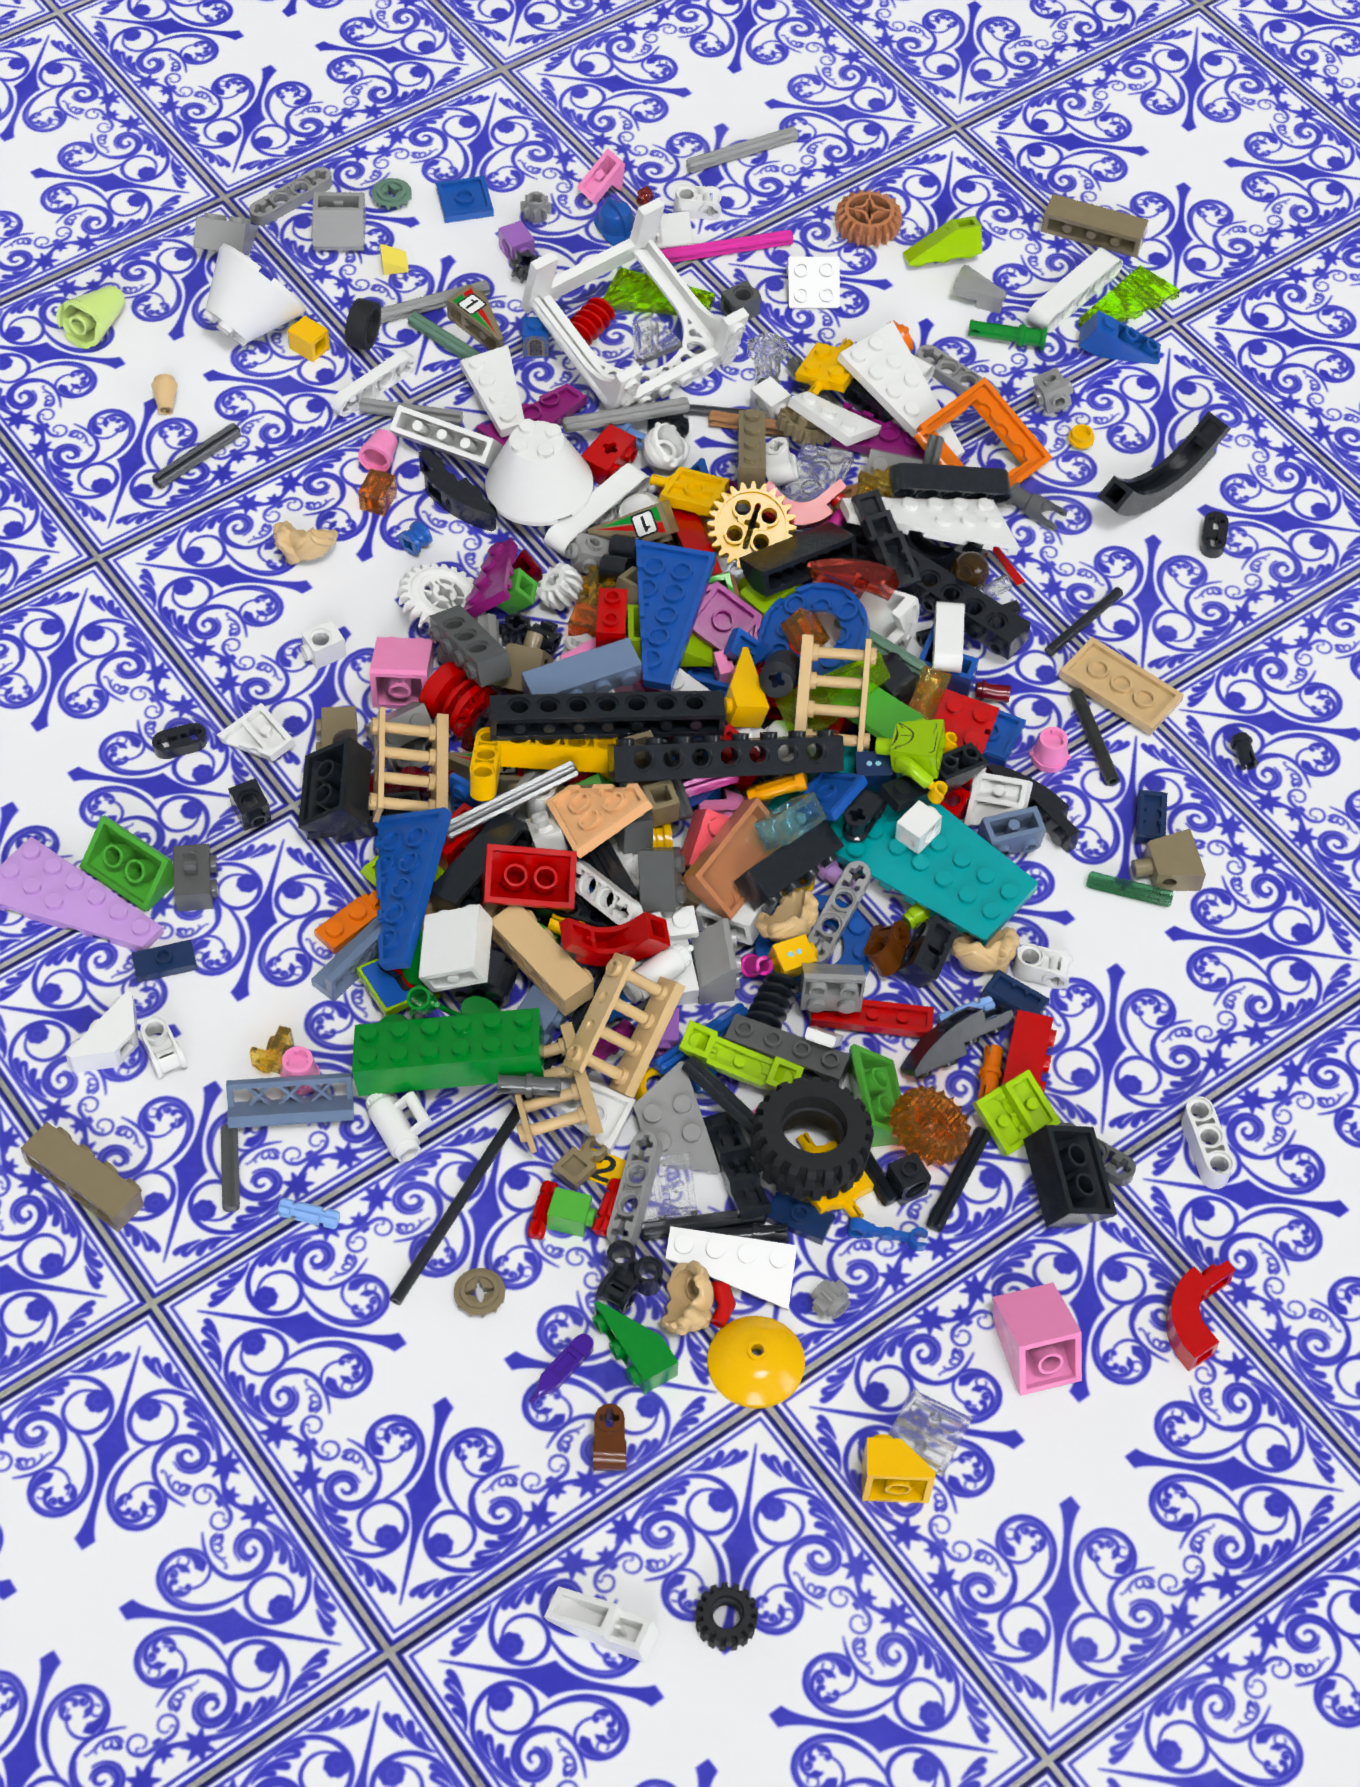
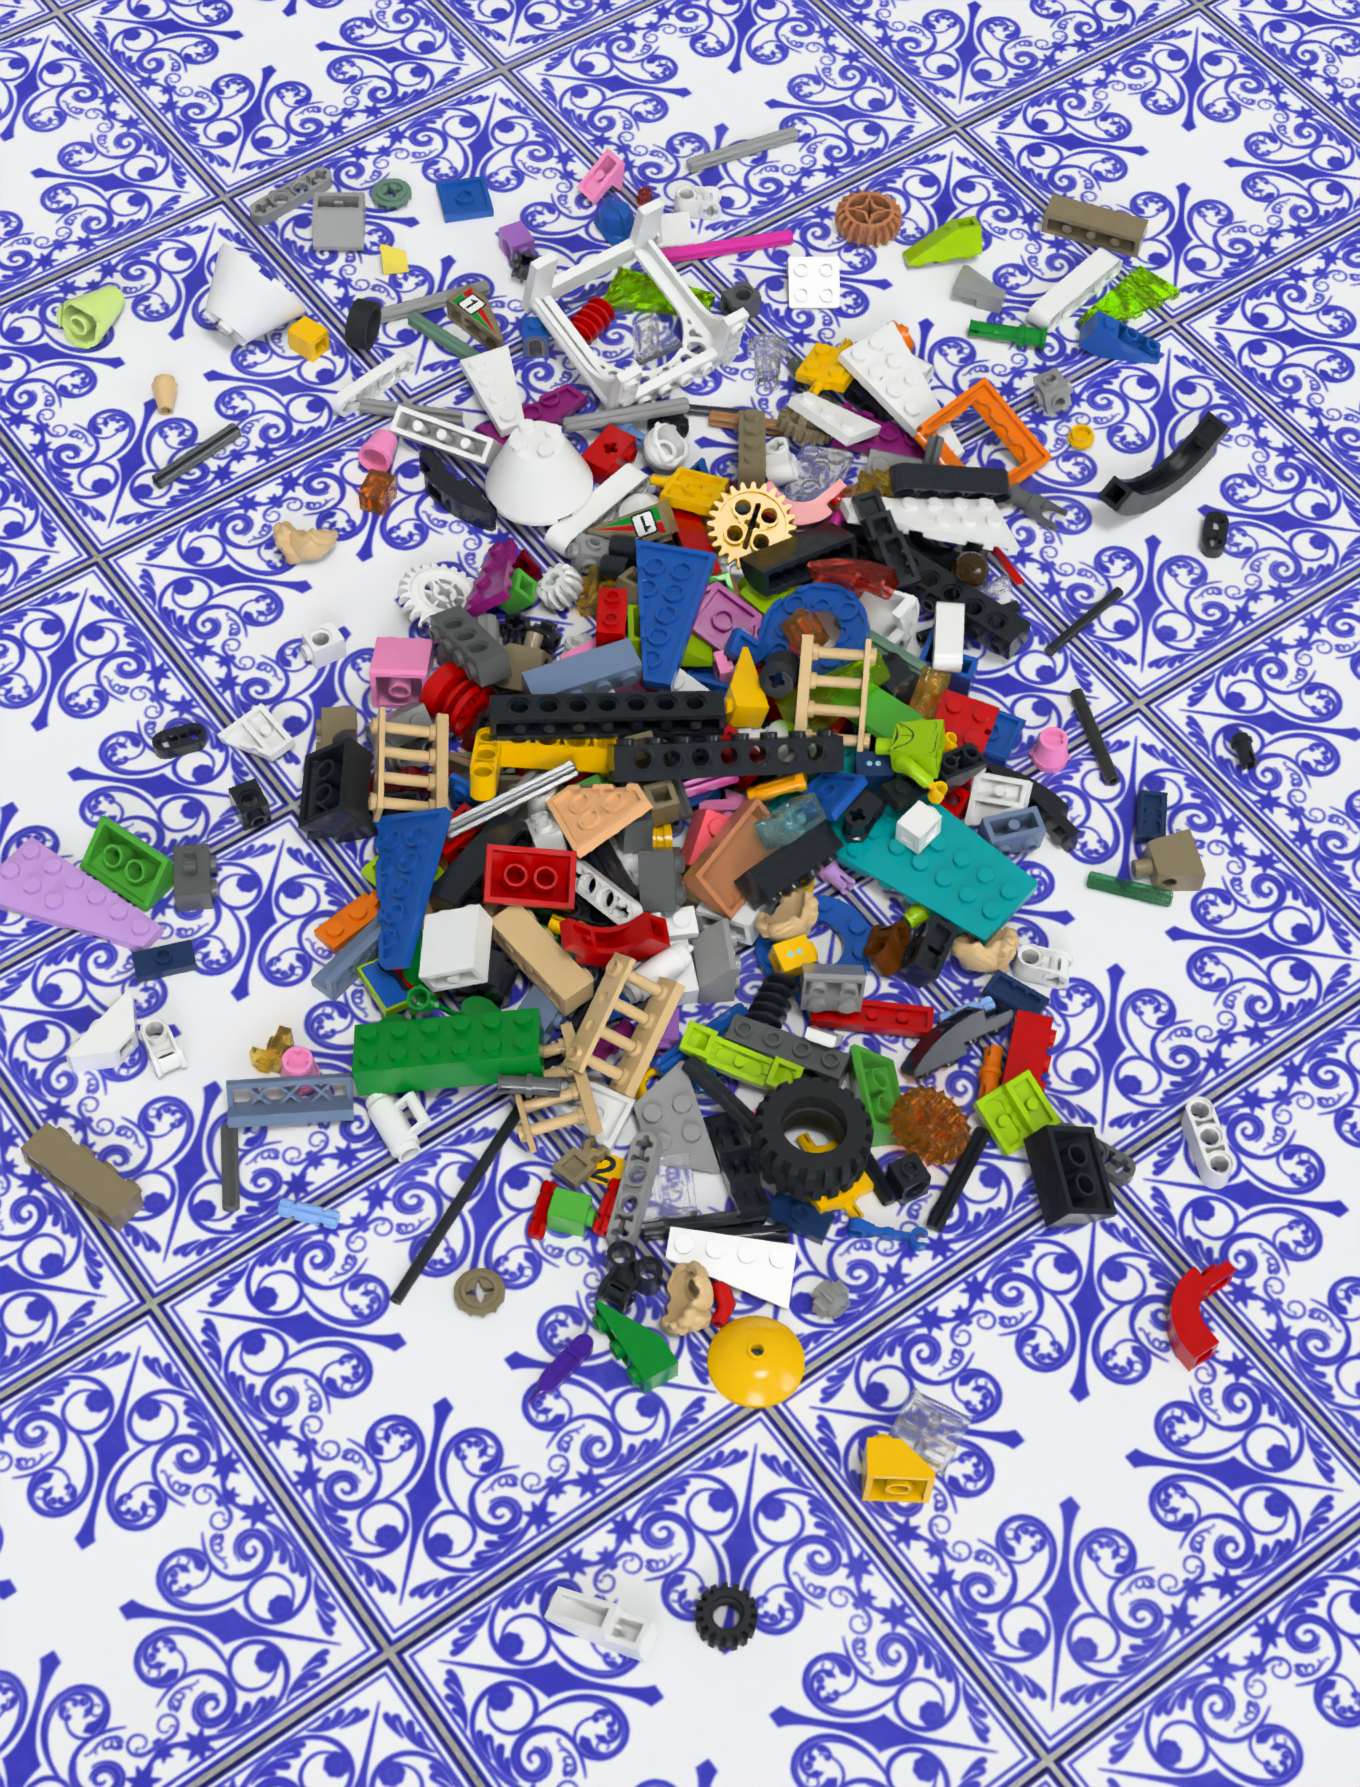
(214, 230): light grey slope -> none
(415, 538): blue wheel -> none
(536, 207): light grey gear -> none
(583, 620): clear orange brick -> none
(609, 1442): reddish brown piece -> none
(755, 965): dark pink pin -> none
(769, 397): white brick -> none
(839, 914): light grey beam -> none
(942, 360): light grey beam -> none
(992, 692): dark red pin -> none
(1038, 1338): bright pink slope -> none
(1121, 685): tan plate -> none

